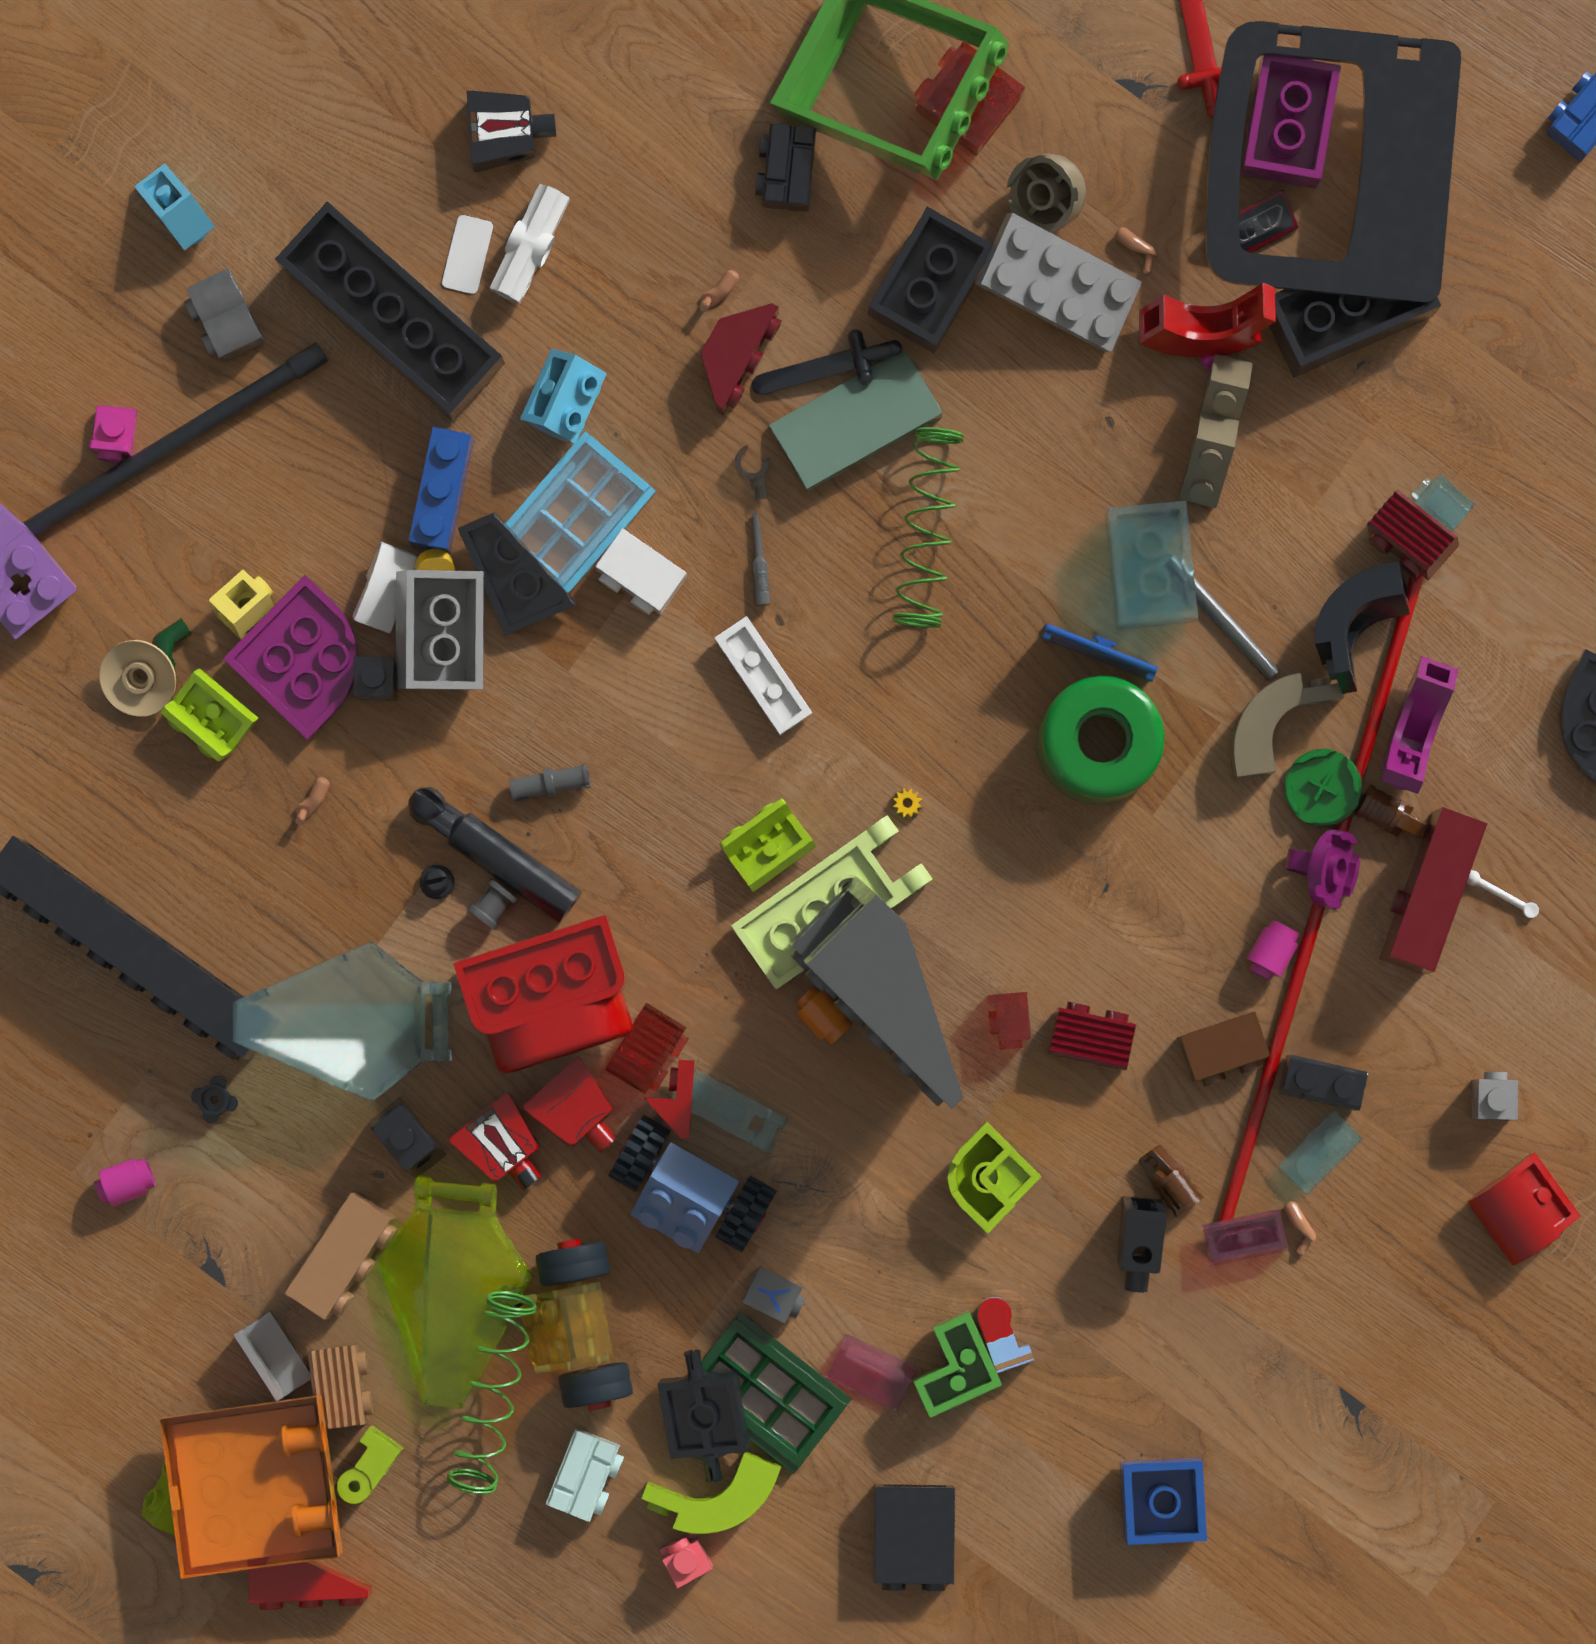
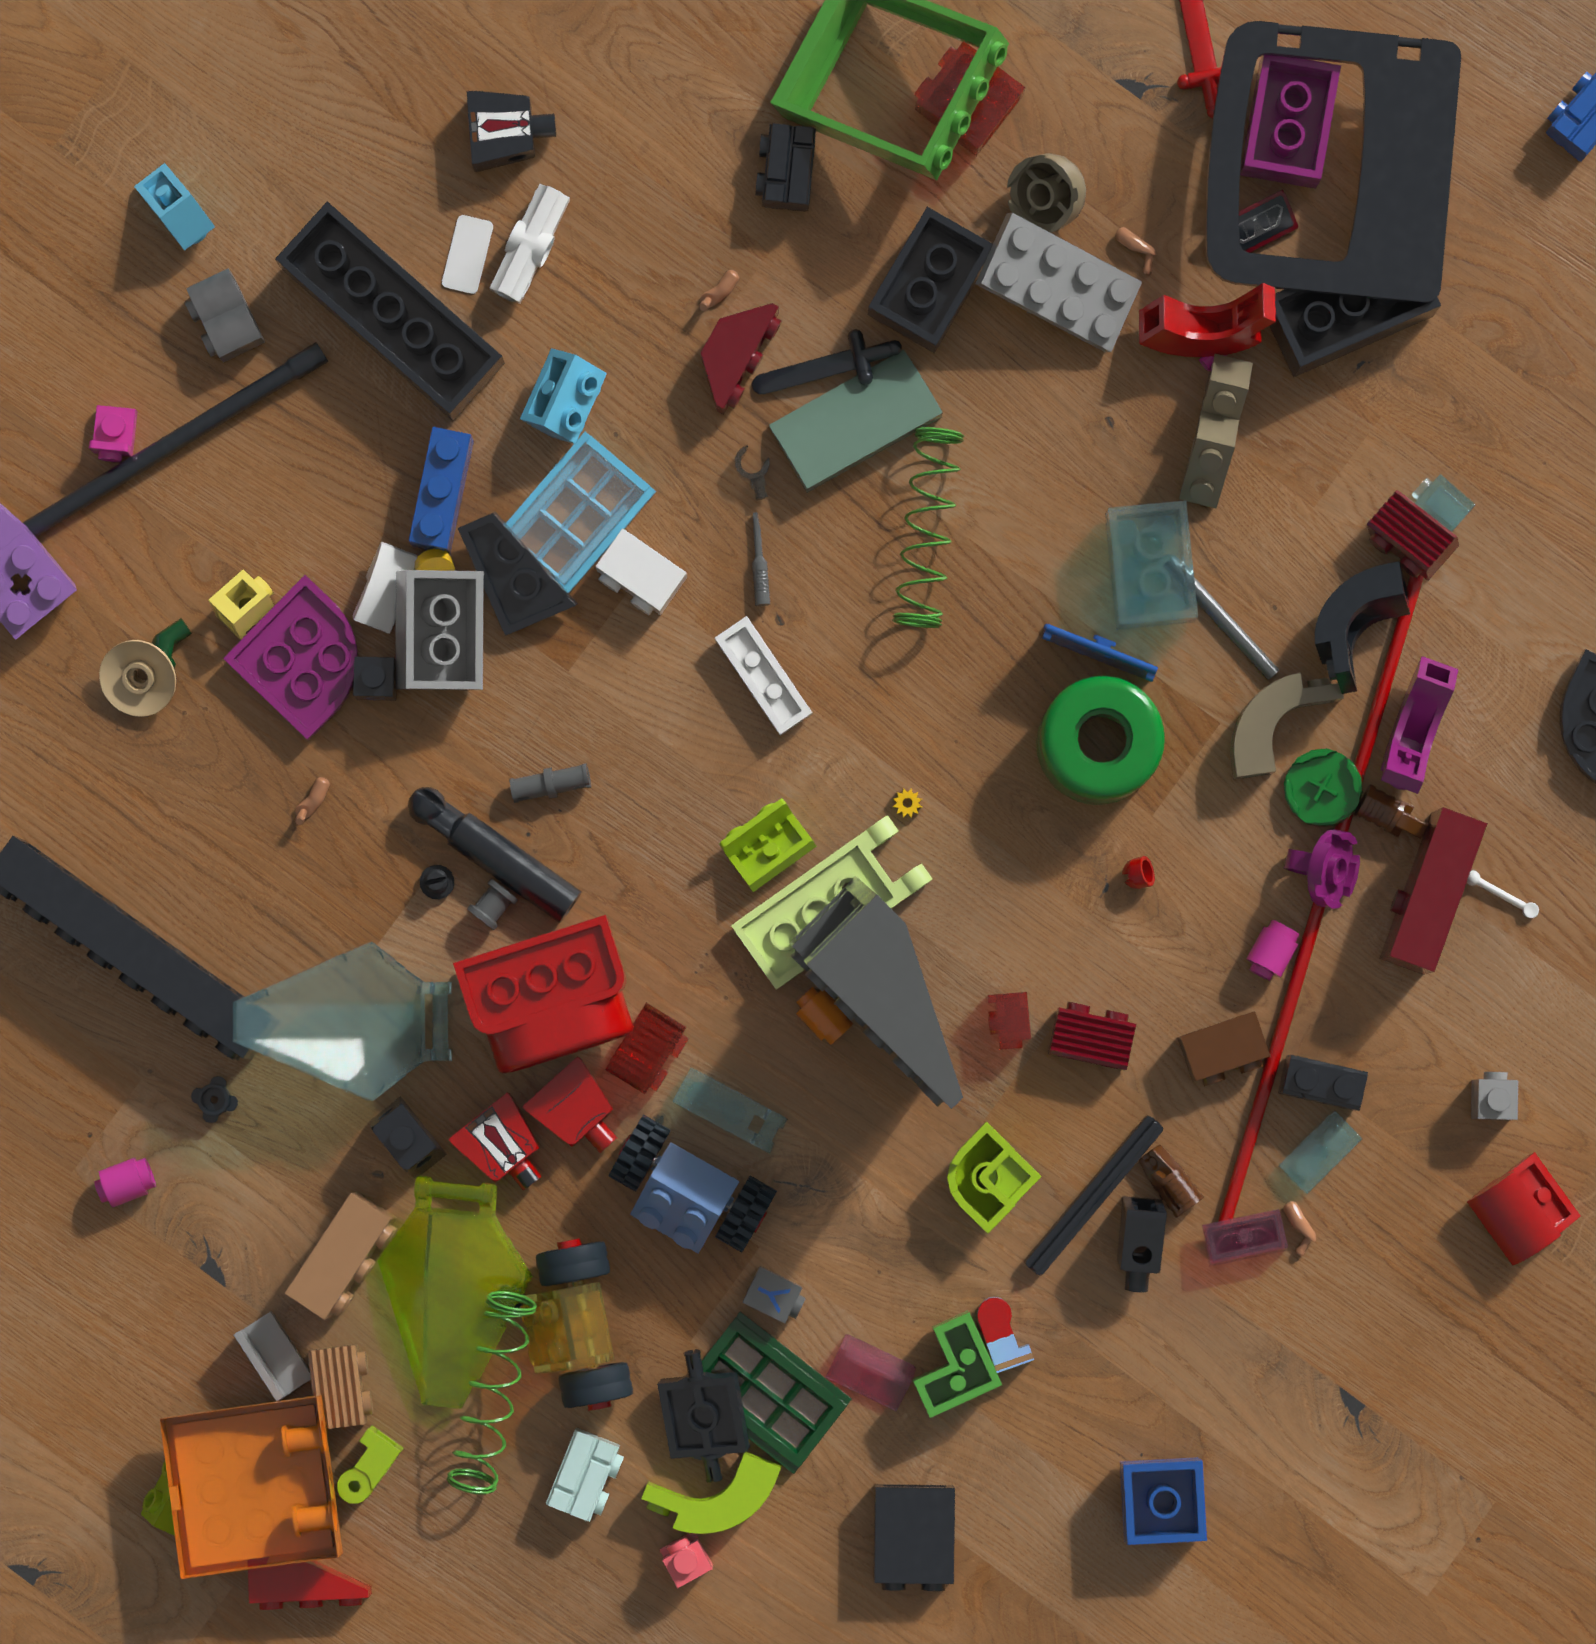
(209, 716): lime bracket -> none
(678, 1111): red slope -> none
(1093, 1195): none -> black axle
(1139, 873): none -> red hinge

